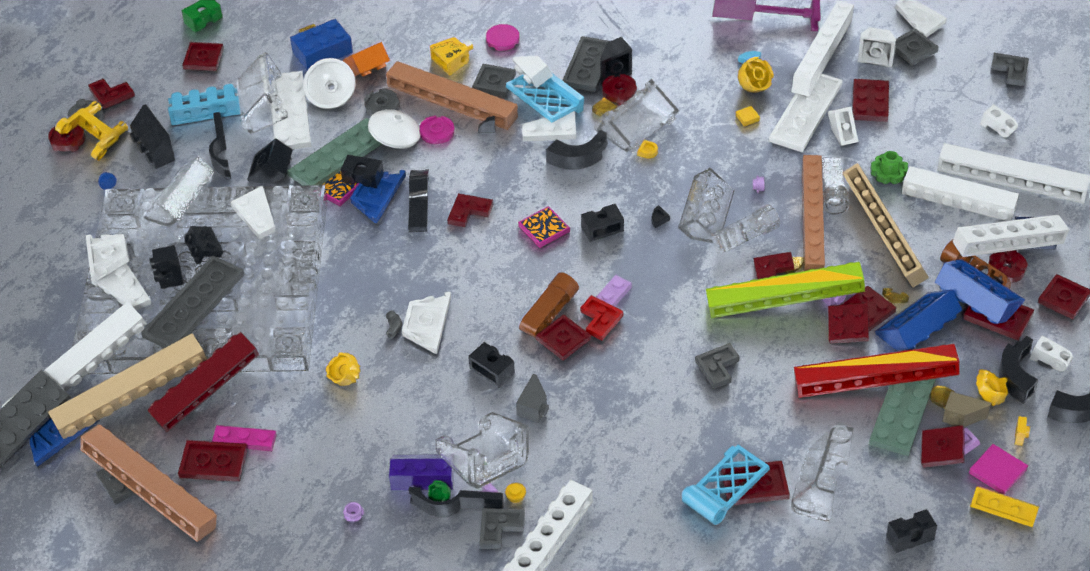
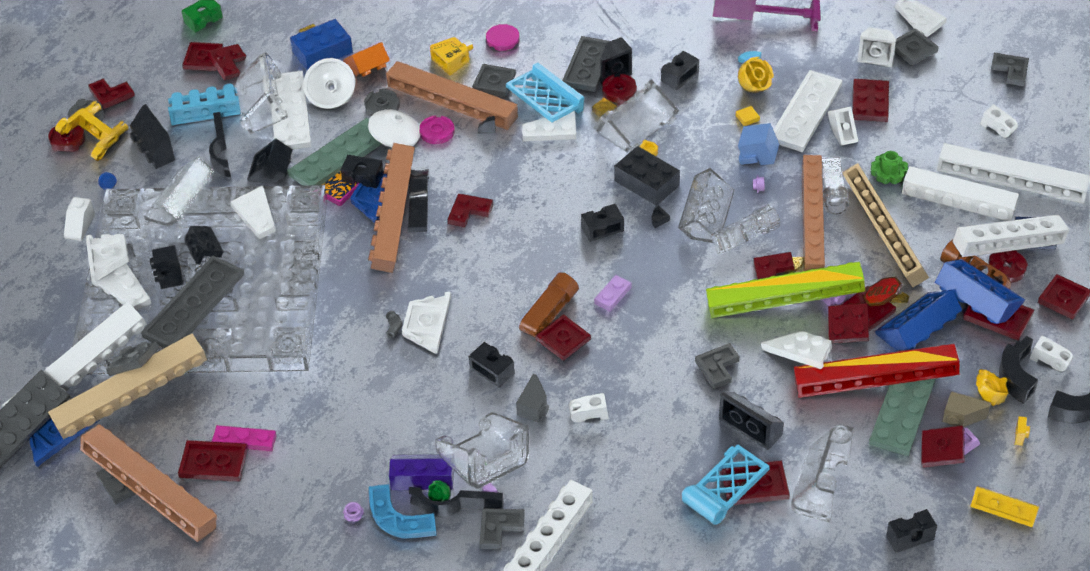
(78, 218): none -> white slope
(132, 358): none -> dark grey plate
(203, 382): dark red brick -> none
(225, 59): none -> dark red plate
(343, 369): yellow hair -> none
(392, 207): none -> nougat brick
(395, 523): none -> dark azure plate
(515, 492): yellow plate -> none
(533, 69): white slope -> none
(544, 227): tile -> none
(577, 157): black arch -> none
(588, 408): none -> white leg
(604, 317): red plate -> none
(647, 175): none -> black brick
(680, 70): none -> black brick
(750, 419): none -> black slope
(758, 144): none -> medium blue plate
(801, 348): none -> white wing
(822, 48): white brick -> none
(882, 291): none -> piece
(940, 395): clear yellow tile -> none
(998, 469): dark pink tile -> none

